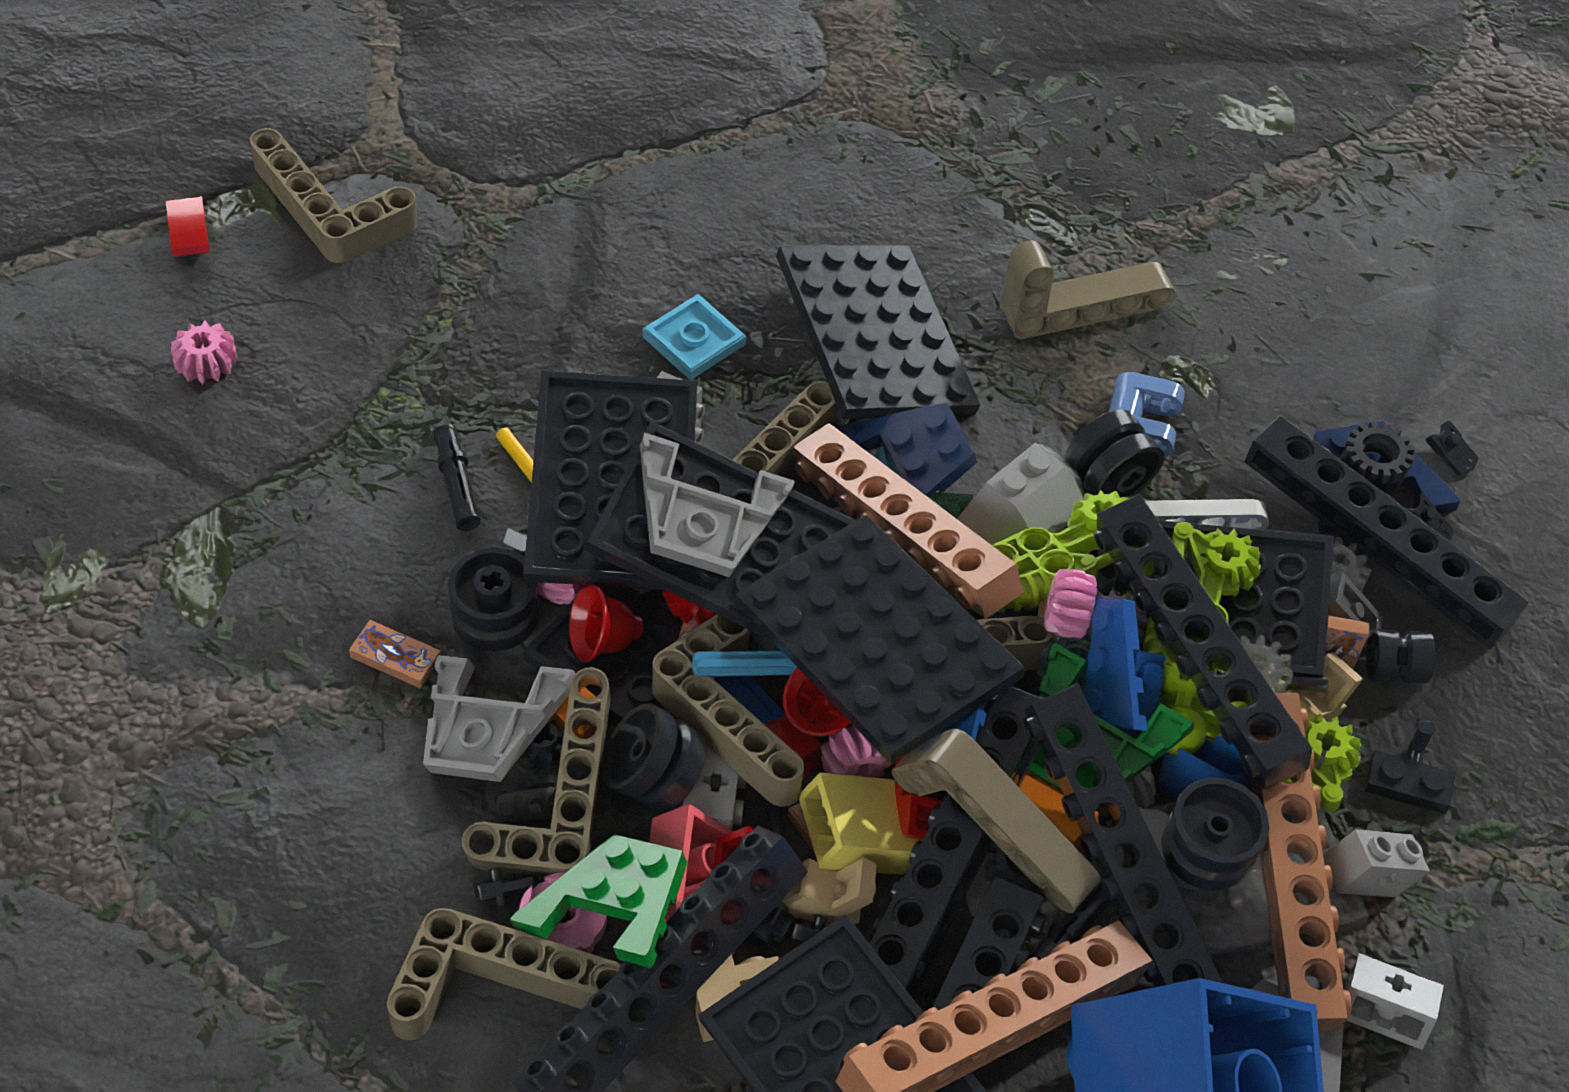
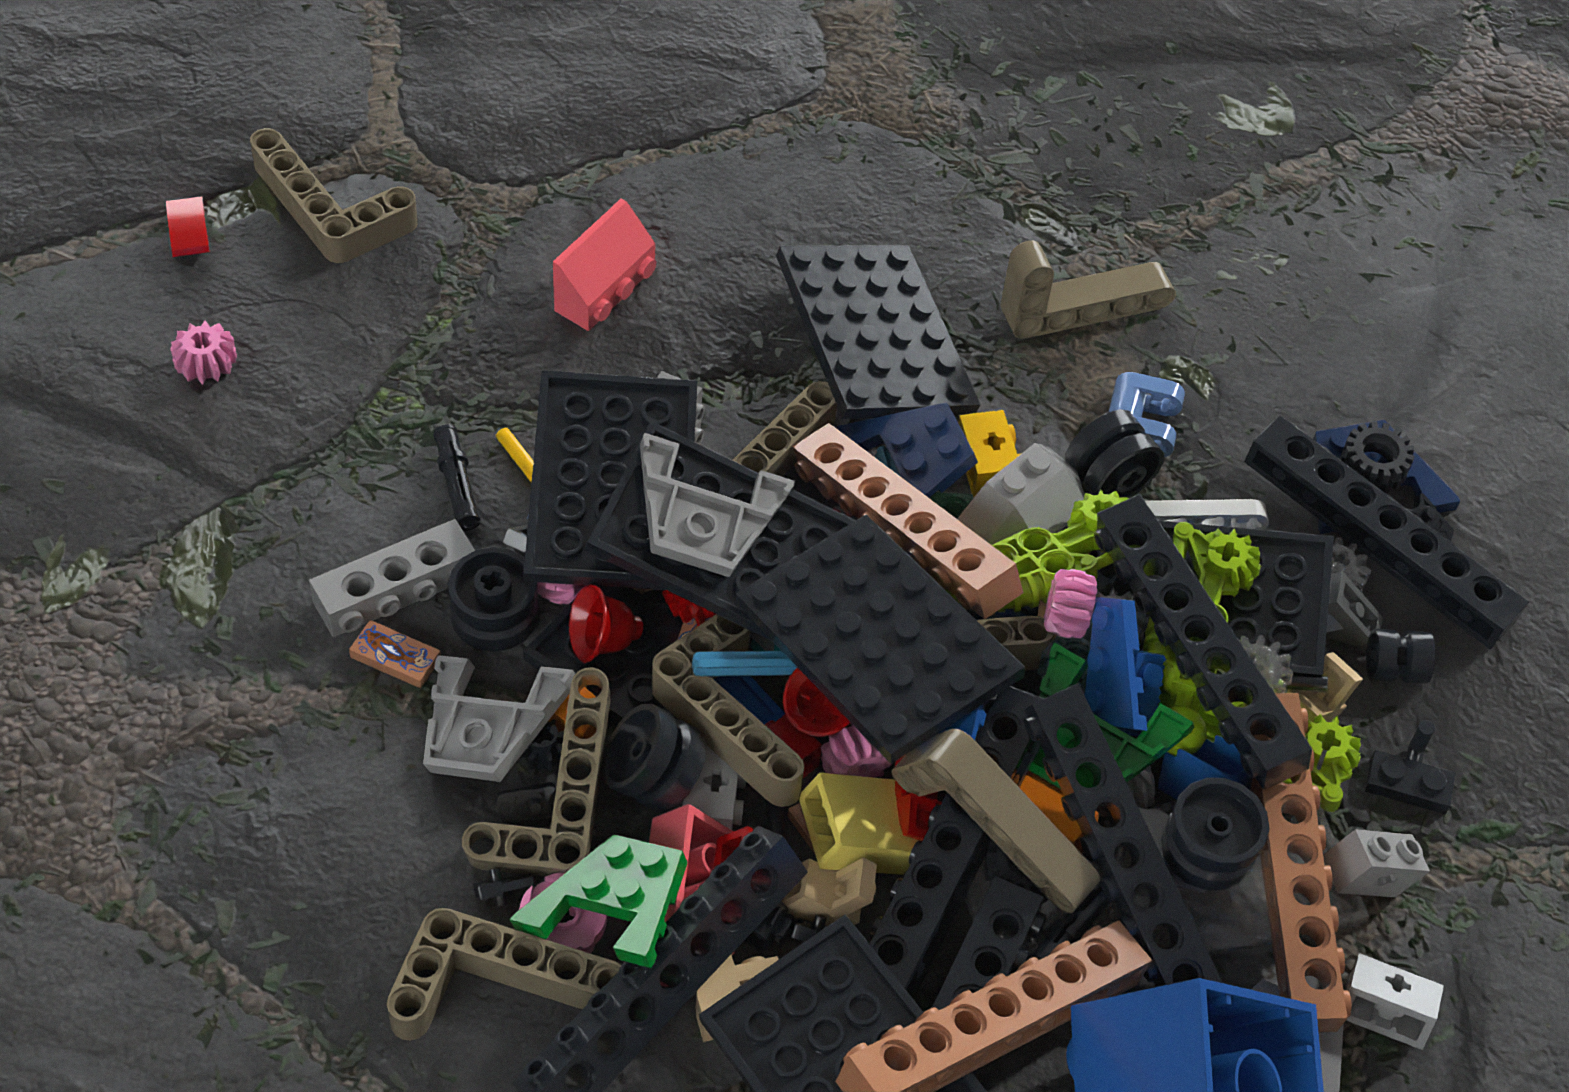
(374, 578): none -> light grey brick
(602, 266): none -> coral slope
(694, 336): medium azure plate -> none
(992, 443): none -> yellow brick
(1346, 638): nougat tile -> none
(1453, 449): black piece -> none

